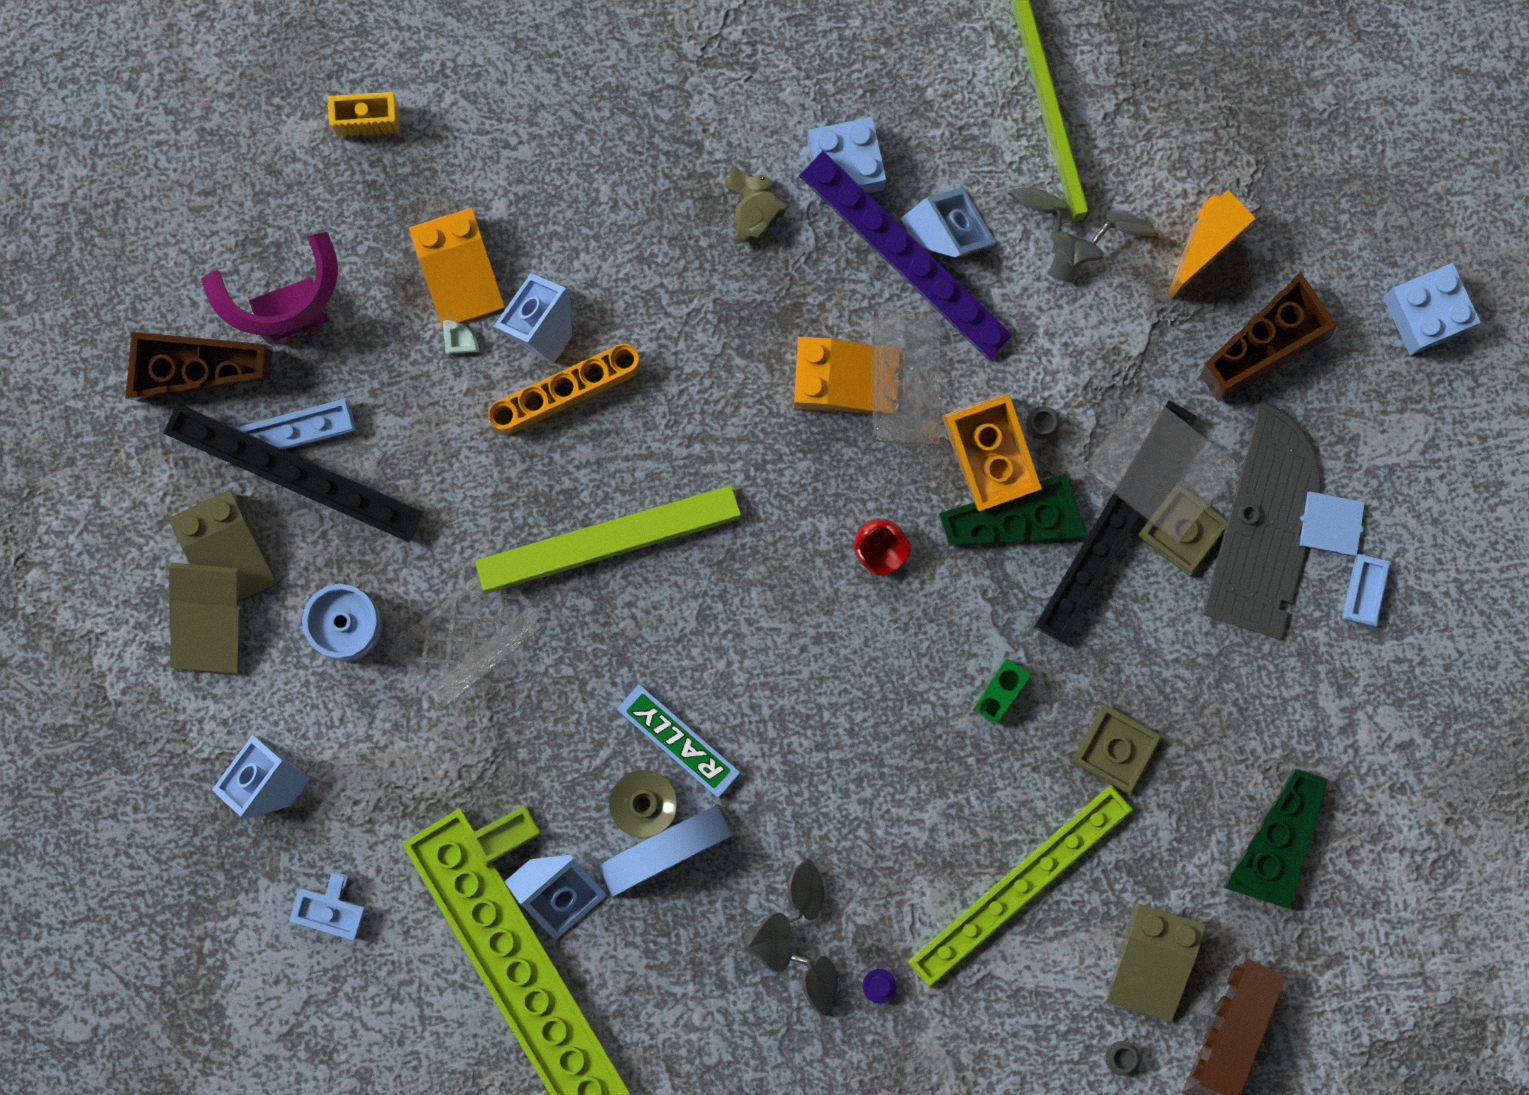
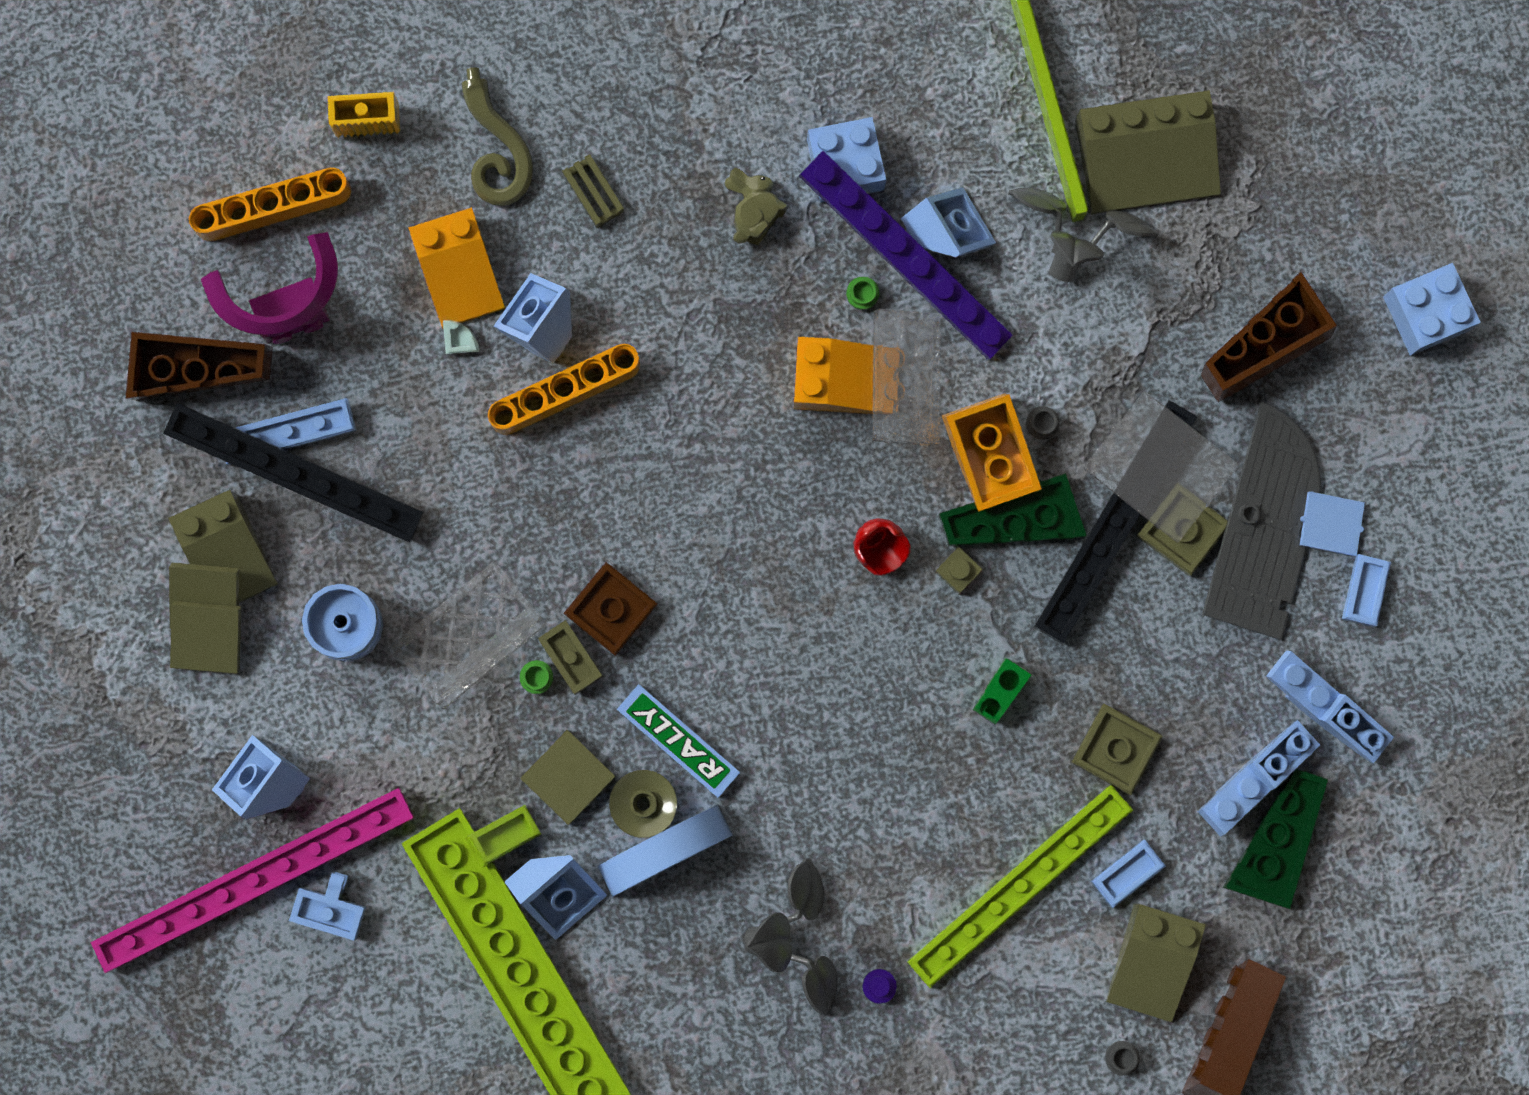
(252, 880): none -> dark pink plate
(255, 199): none -> light orange beam
(479, 104): none -> olive plant
(536, 677): none -> bright green plate
(567, 777): none -> olive tile
(570, 657): none -> olive plate
(578, 167): none -> olive tile
(607, 539): lime tile -> none
(610, 609): none -> reddish brown plate
(862, 293): none -> bright green plate
(958, 570): none -> olive plate
(1128, 873): none -> light blue tile
(1149, 152): none -> olive slope
(1218, 226): light orange slope -> none
(1258, 778): none -> light blue slope
(1328, 707): none -> light blue slope

